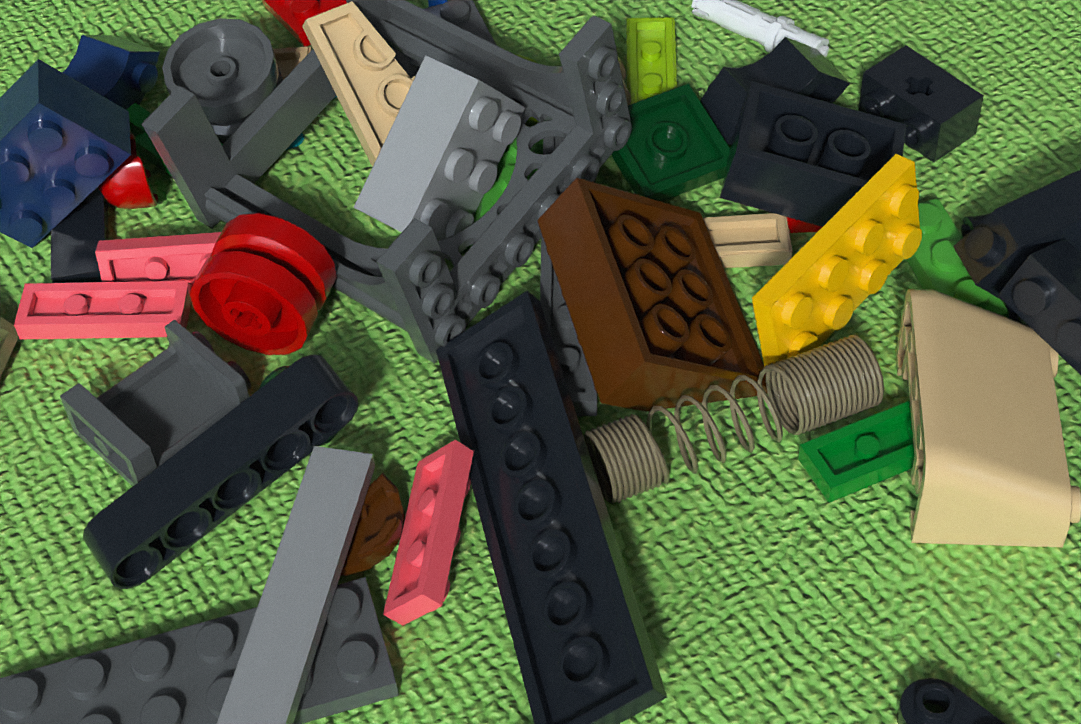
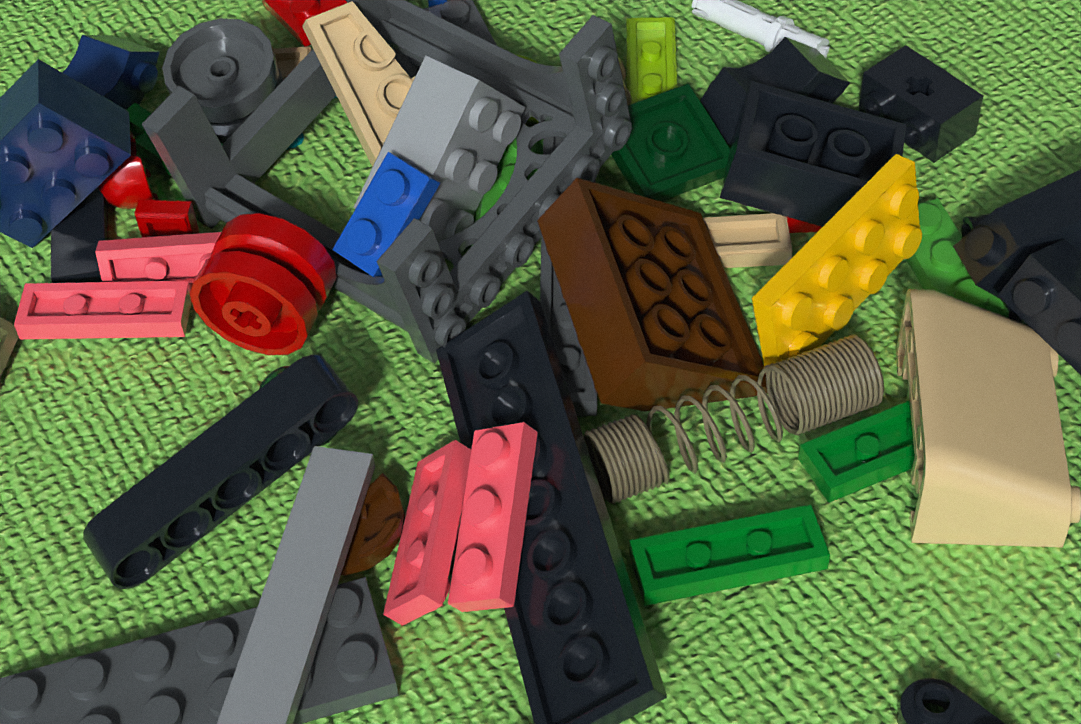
(158, 405): dark grey panel -> none
(165, 218): none -> red tile
(387, 207): none -> blue plate
(493, 518): none -> coral plate
(728, 554): none -> green plate

